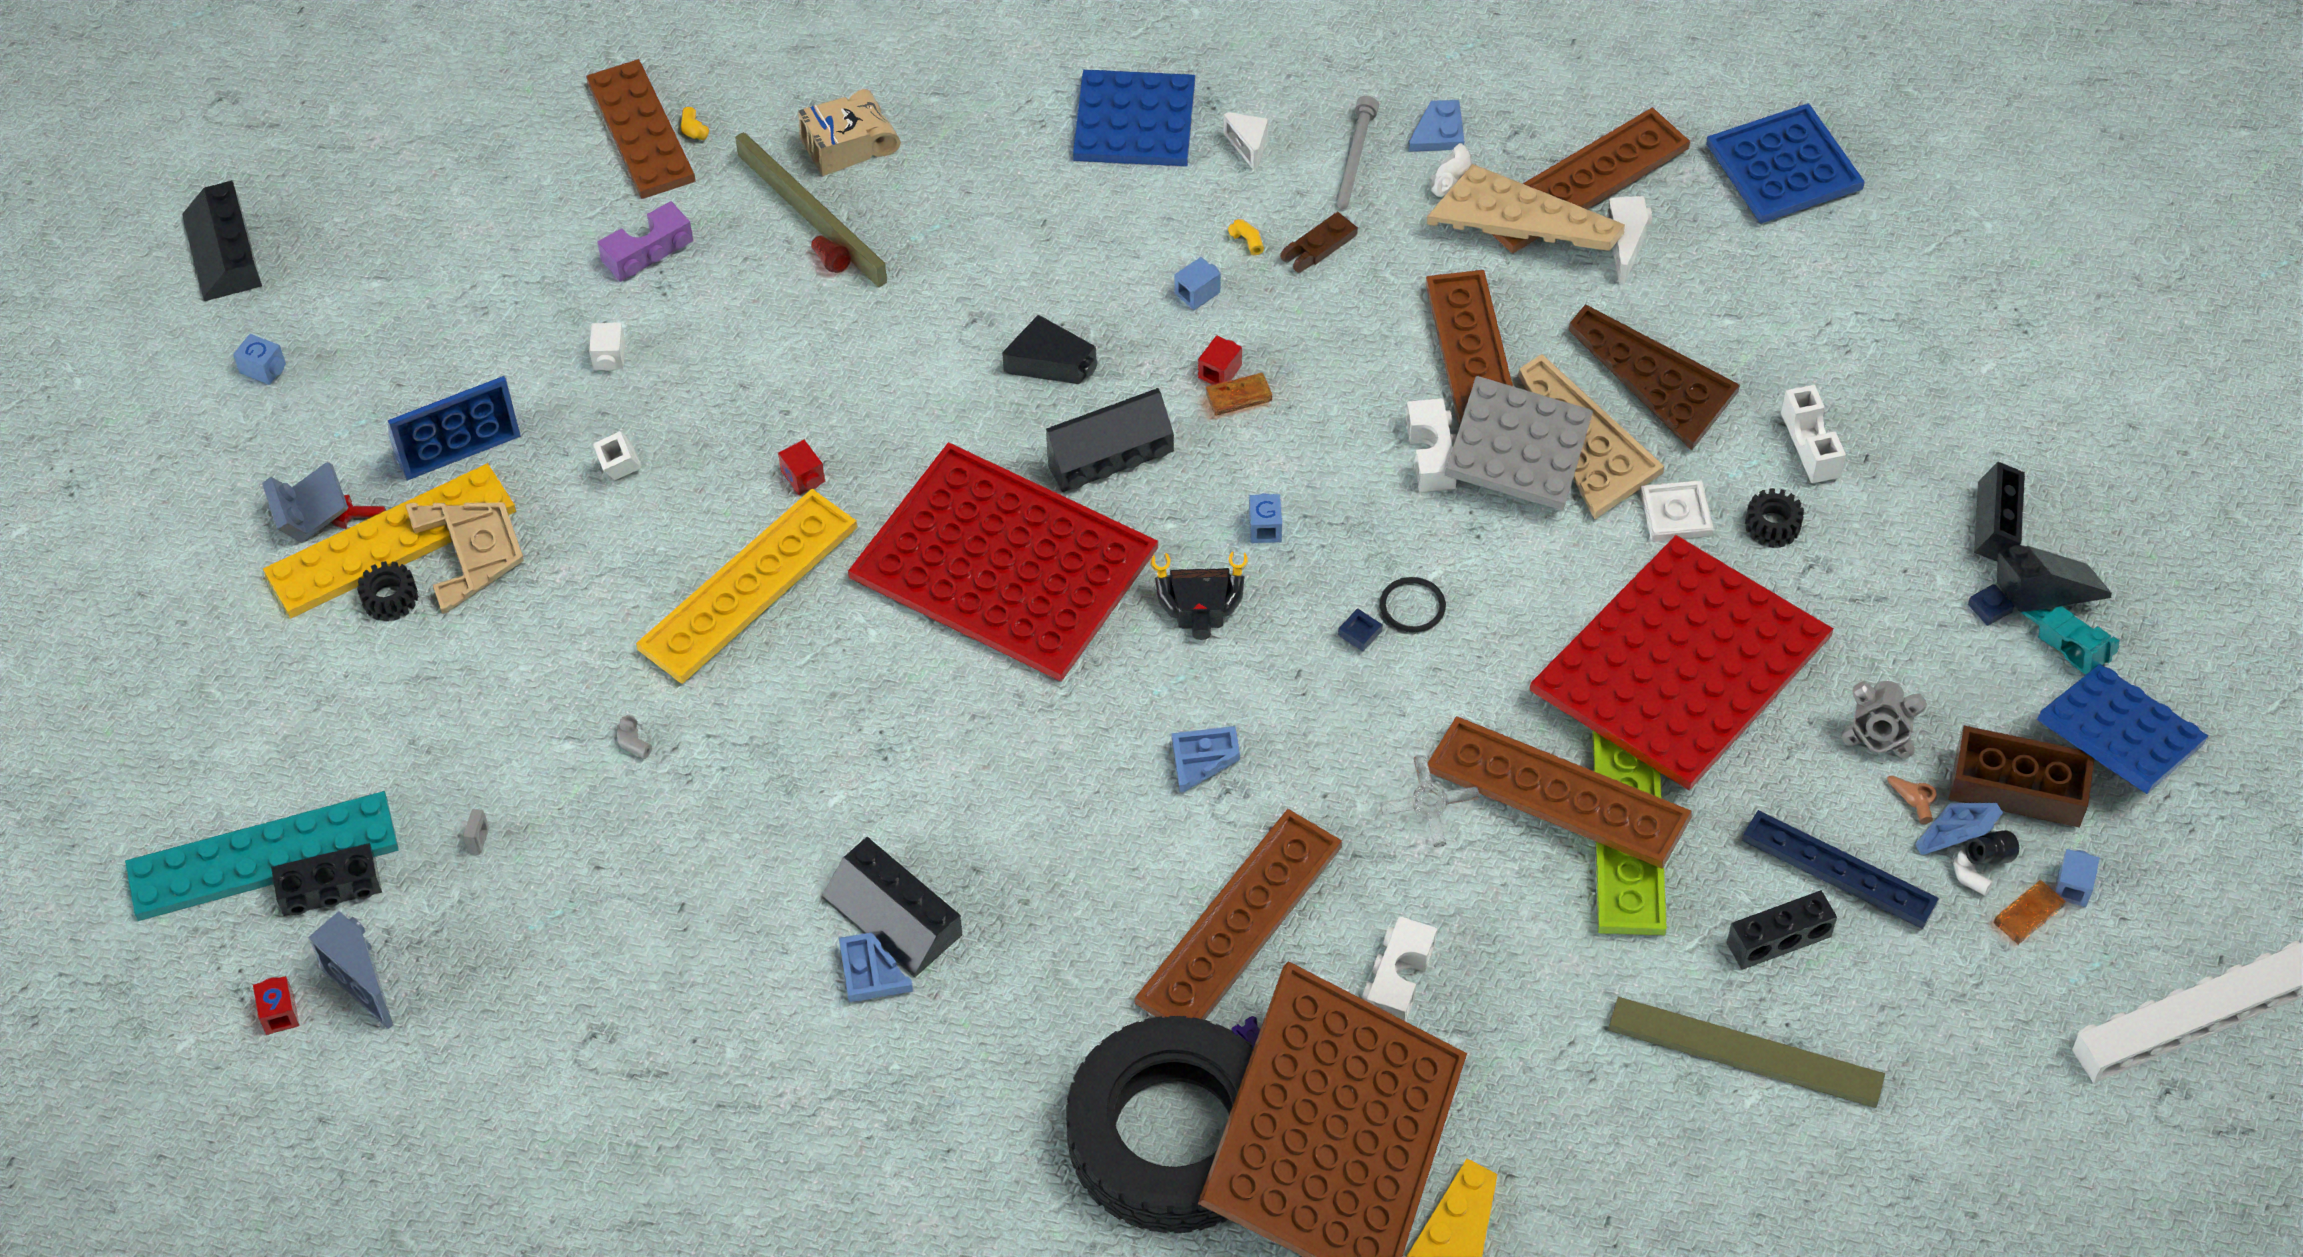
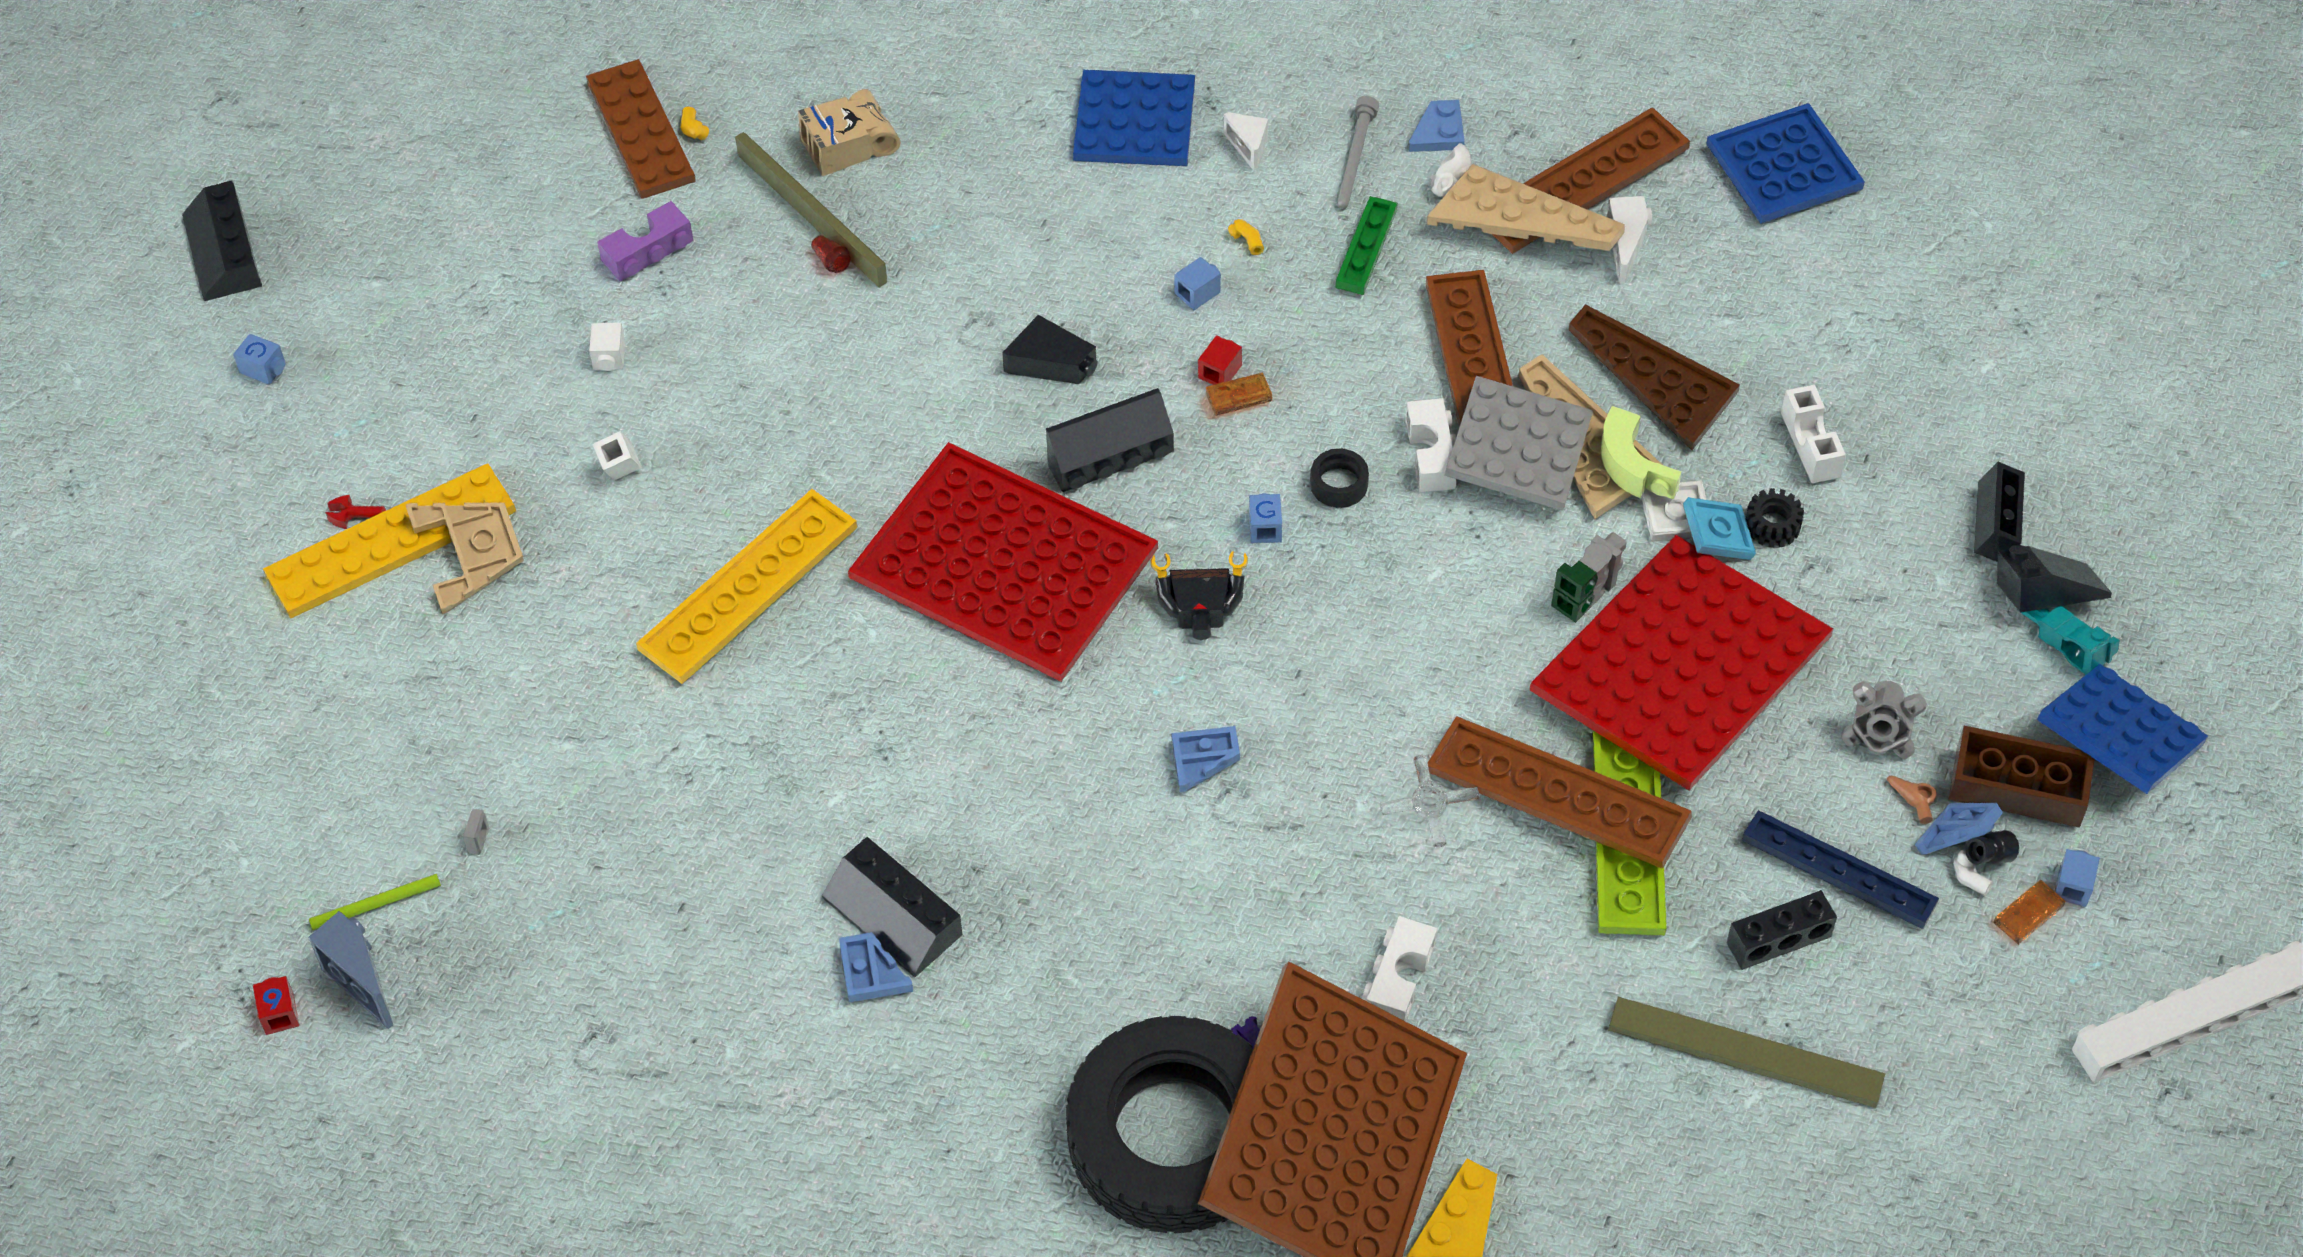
(244, 857): teal plate -> none
(308, 504): sand blue bracket -> none
(311, 873): black brick -> none
(378, 900): none -> lime bar
(384, 577): black tyre -> none
(453, 428): blue slope -> none
(628, 738): light grey arm -> none
(801, 467): red brick -> none
(1240, 919): dark orange plate -> none
(1319, 242): reddish brown hinge -> none
(1338, 459): none -> black tyre
(1360, 629): dark blue plate -> none
(1366, 245): none -> green plate
(1442, 604): black tyre -> none
(1585, 582): none -> hips
(1626, 465): none -> yellowish green arch
(1719, 528): none -> medium azure tile
(1991, 604): dark blue plate -> none

